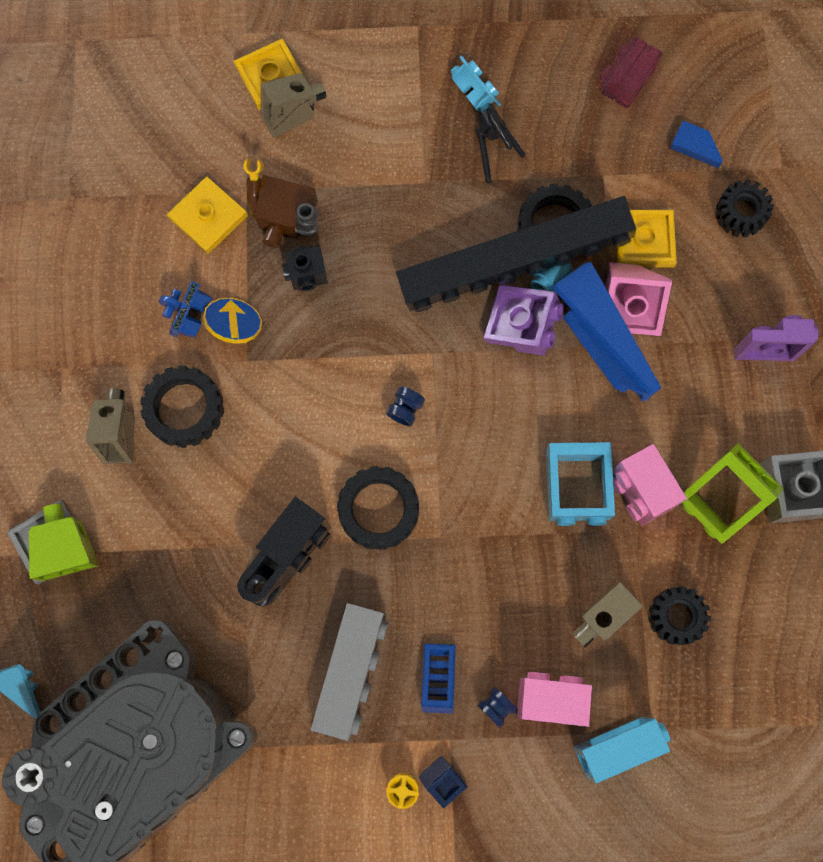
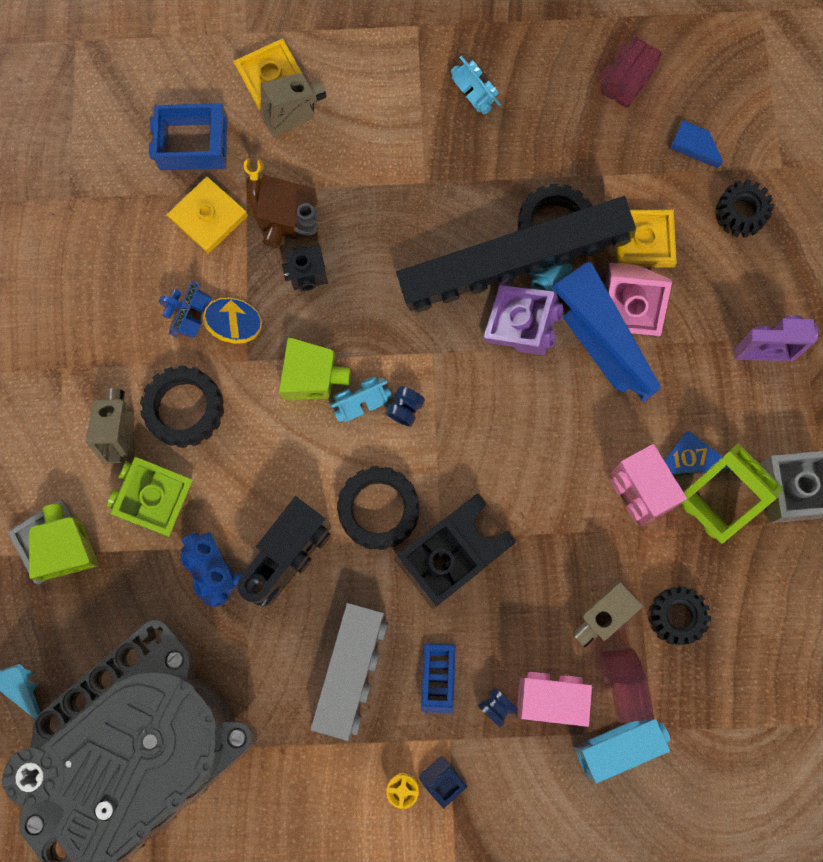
(149, 496): none -> lime plate
(189, 115): none -> blue window
(211, 575): none -> blue brick
(310, 372): none -> lime torso
(370, 393): none -> medium azure hinge
(461, 548): none -> black brick
(494, 128): black plant -> none
(580, 452): medium azure window -> none
(629, 685): none -> clear pink brick
(691, 456): none -> blue tile

